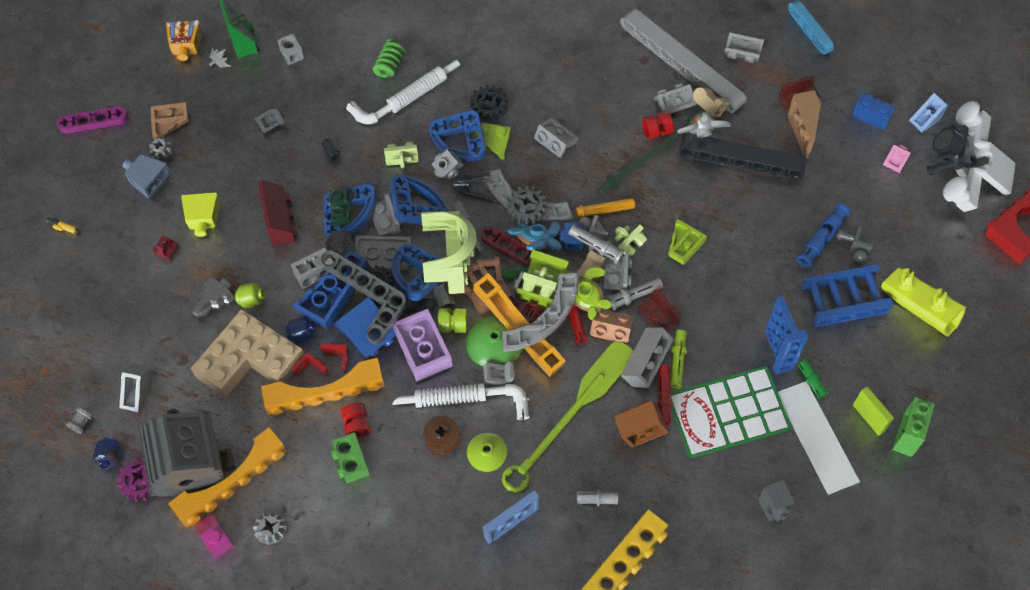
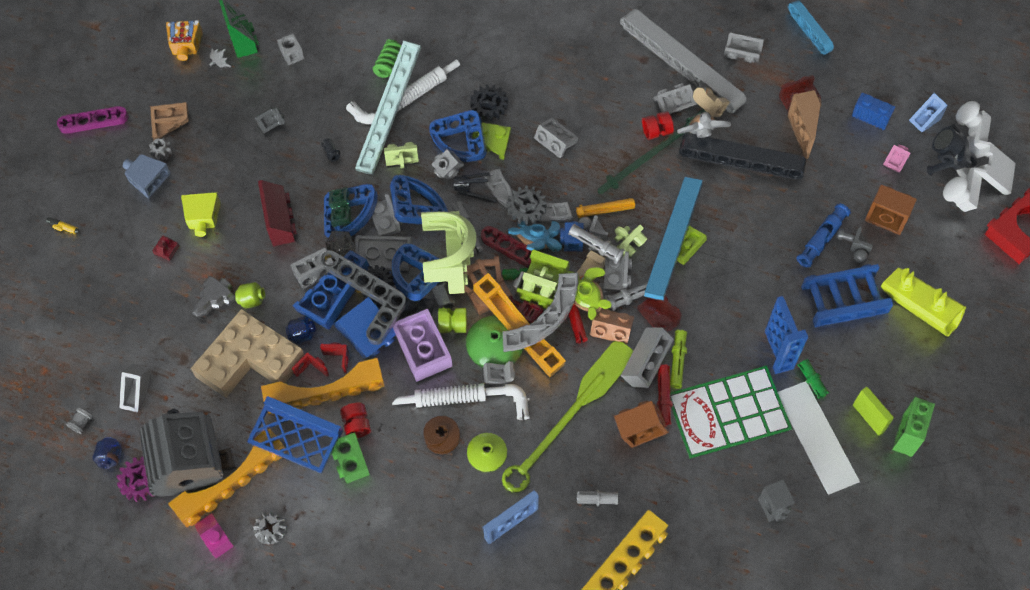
(297, 417): none -> blue fence
(388, 108): none -> light aqua tile
(673, 239): none -> dark azure tile
(890, 209): none -> dark orange brick

